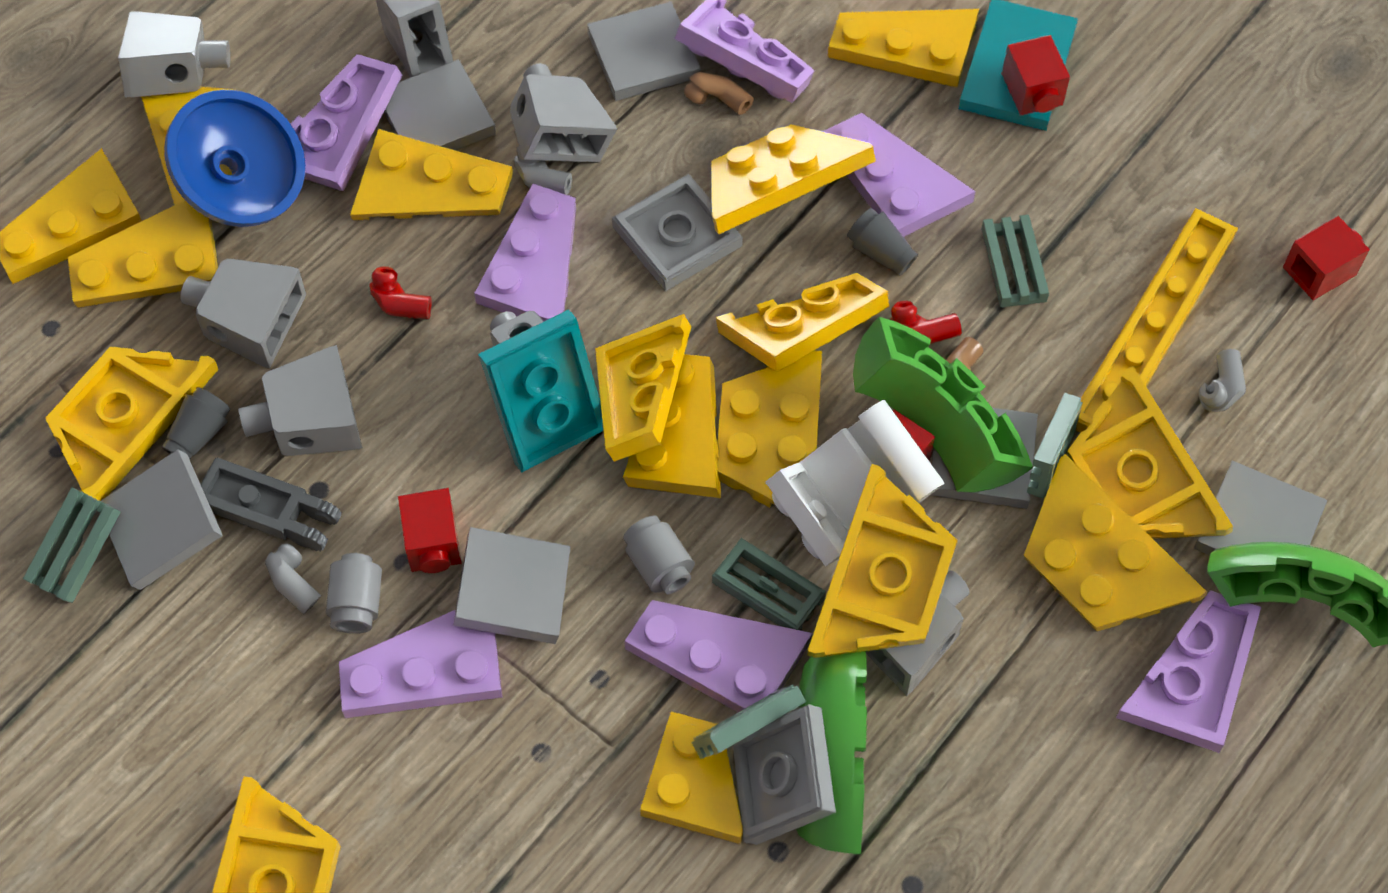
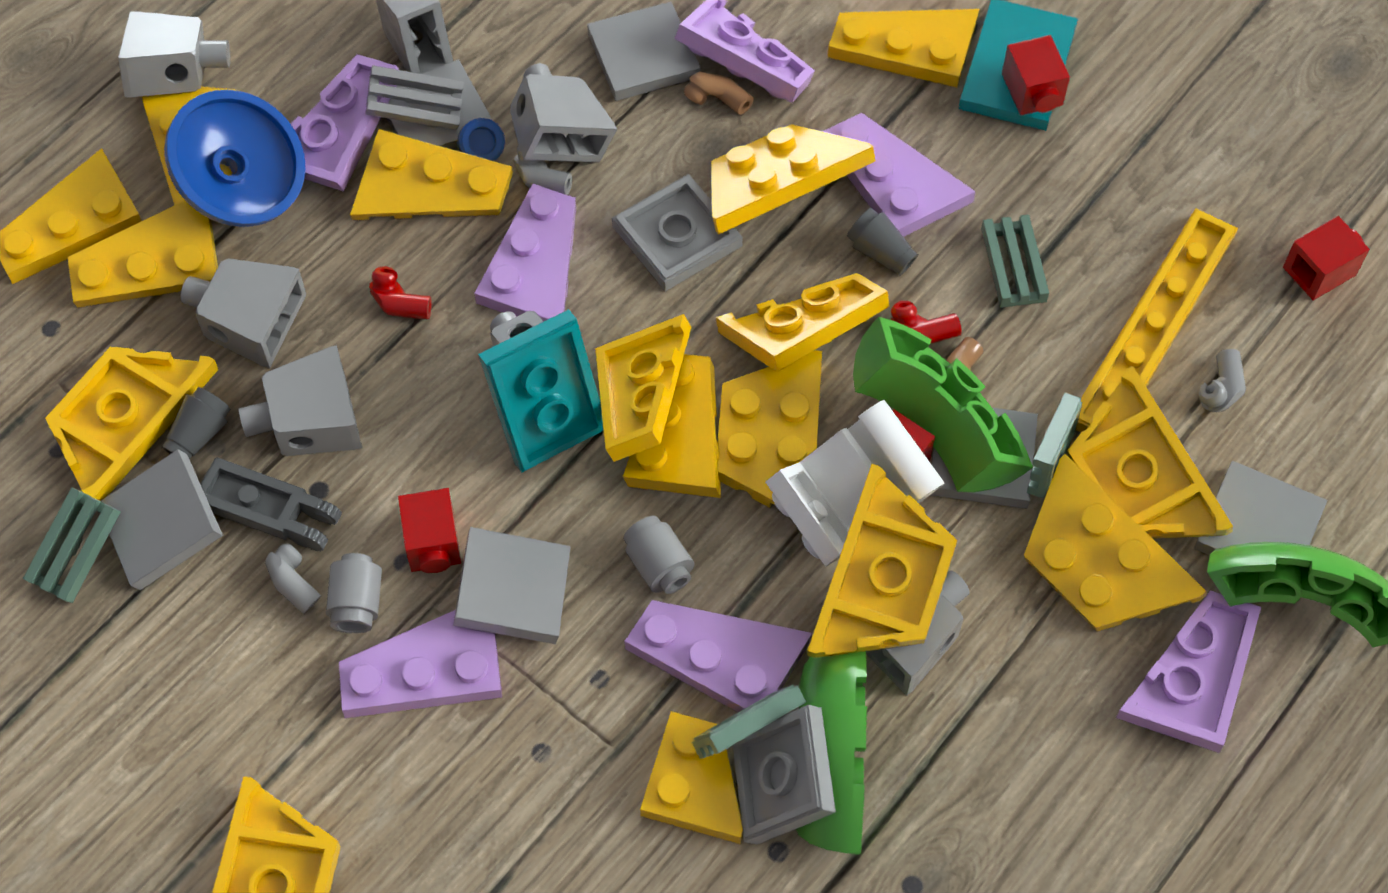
(417, 81): none -> light grey tile
(481, 139): none -> blue tile
(758, 602): sand green tile -> none

